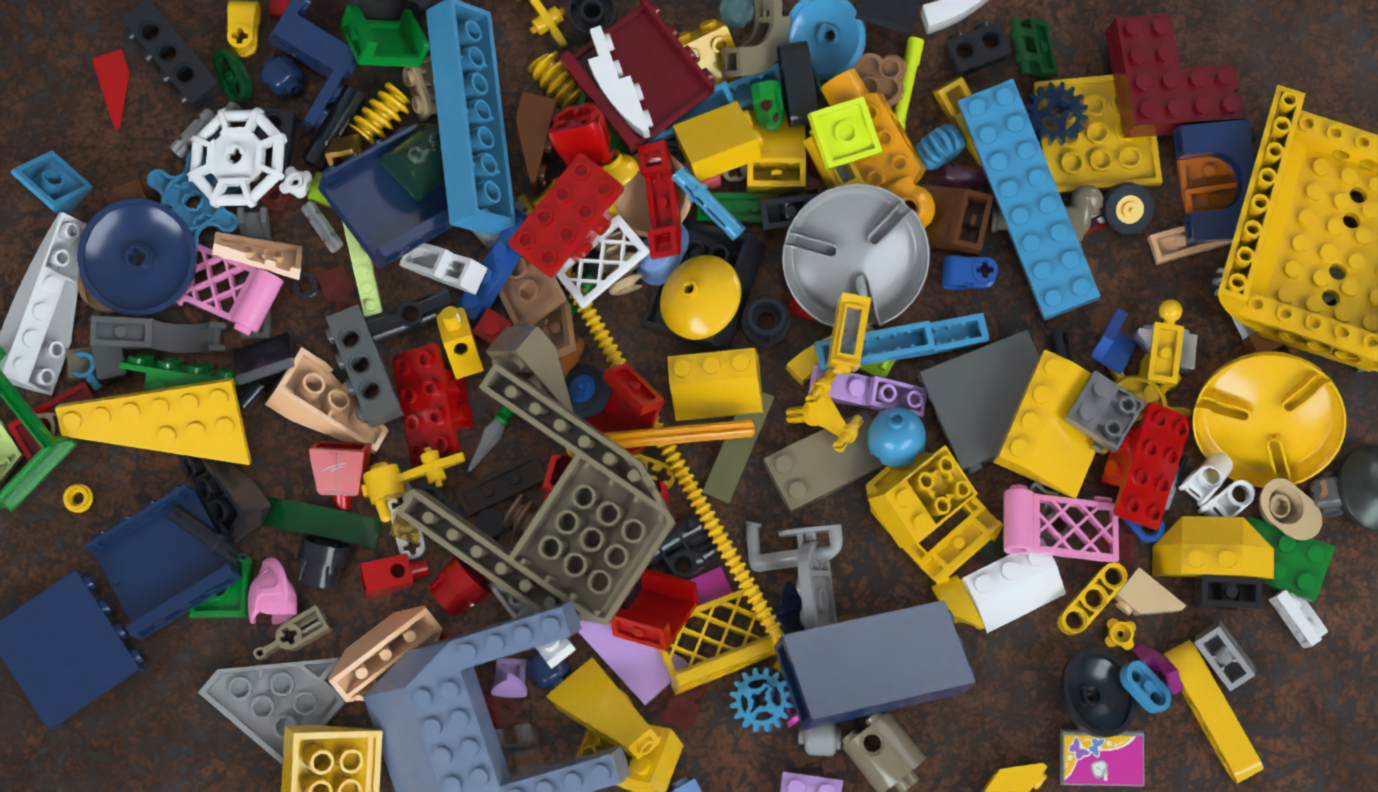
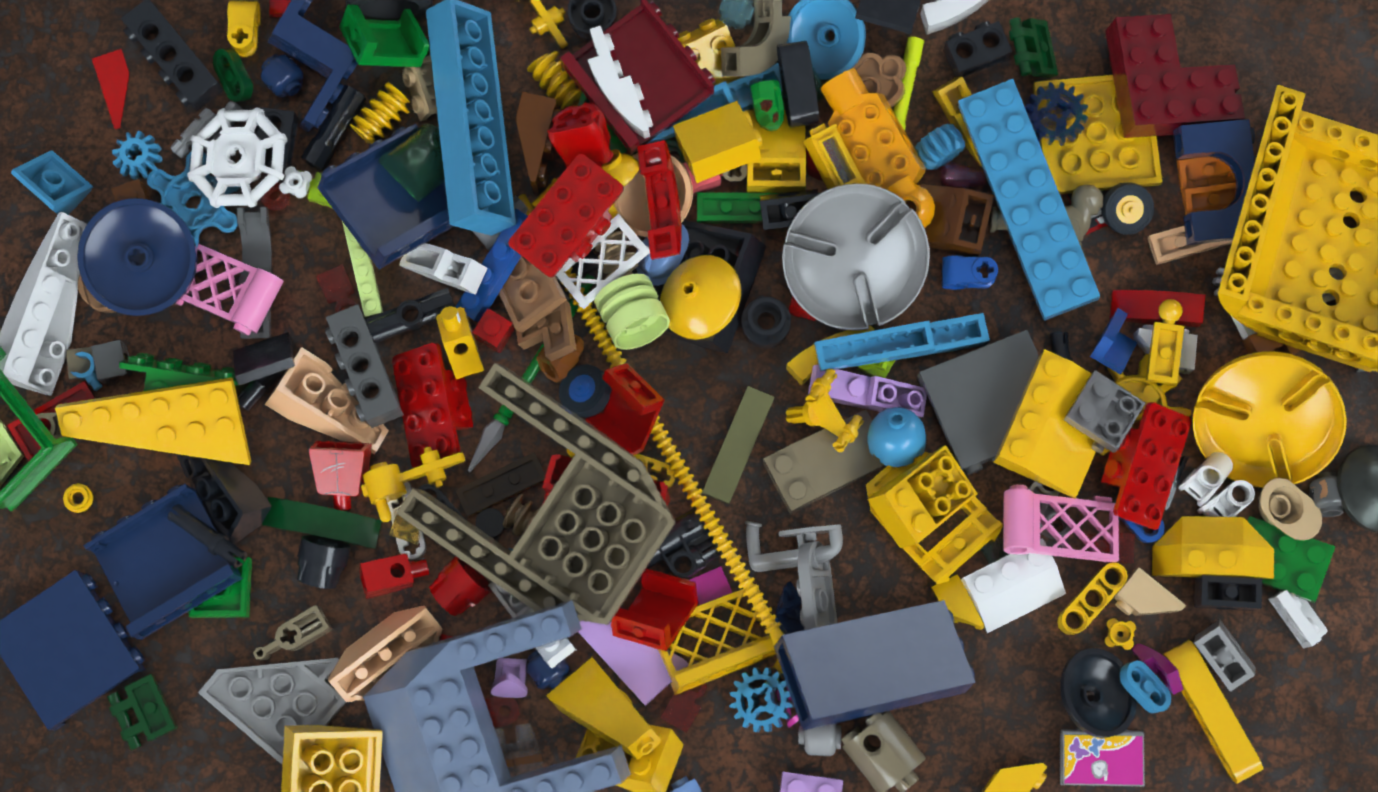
(131, 148): none -> dark azure gear
(150, 710): none -> dark green plate
(156, 335): dark grey piece -> none
(260, 253): light nougat wing -> none
(272, 594): bright pink helmet -> none
(312, 280): black bush -> none
(322, 226): light grey axle -> none
(342, 148): pearl gold panel -> none
(533, 358): dark tan slope -> none
(632, 311): none -> yellowish green wheel
(683, 434): light orange axle -> none
(710, 205): dark azure pin -> none
(715, 384): yellow slope -> none
(844, 133): neon yellow plate -> none
(848, 333): yellow window -> none
(1144, 306): none -> red slope

